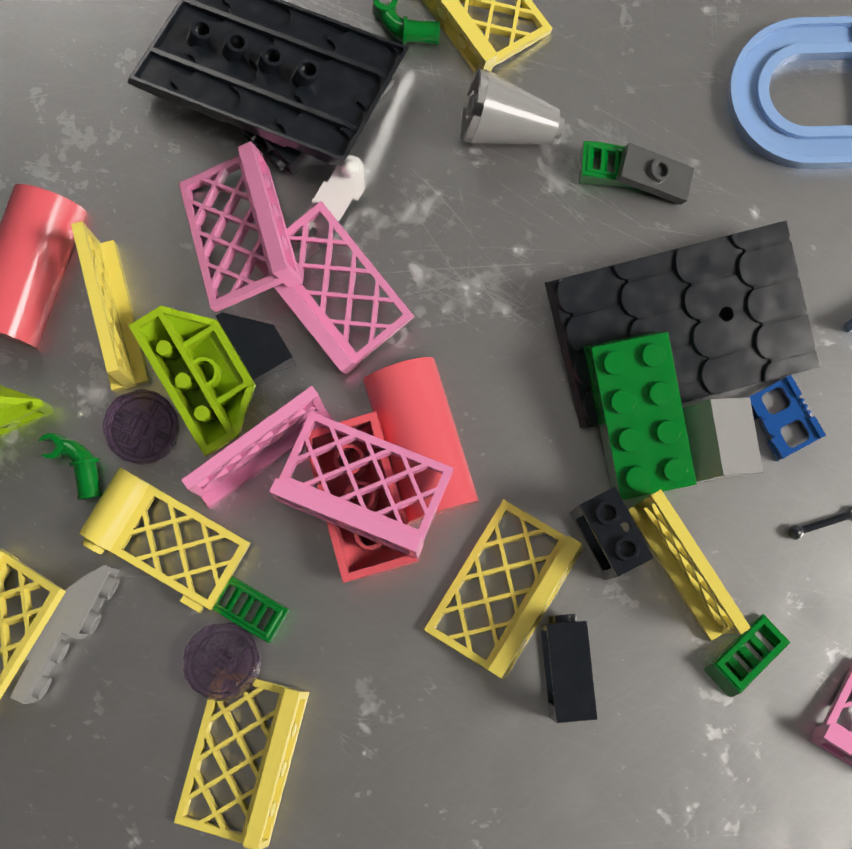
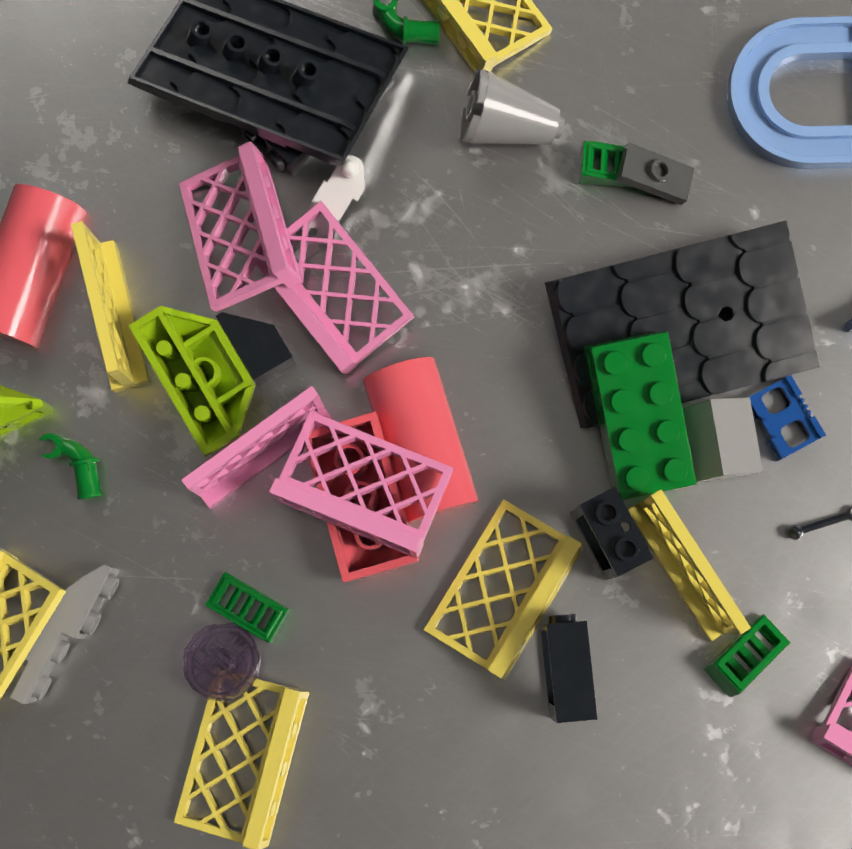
(119, 515): light yellow piece -> none
(141, 427): clear purple tile -> none

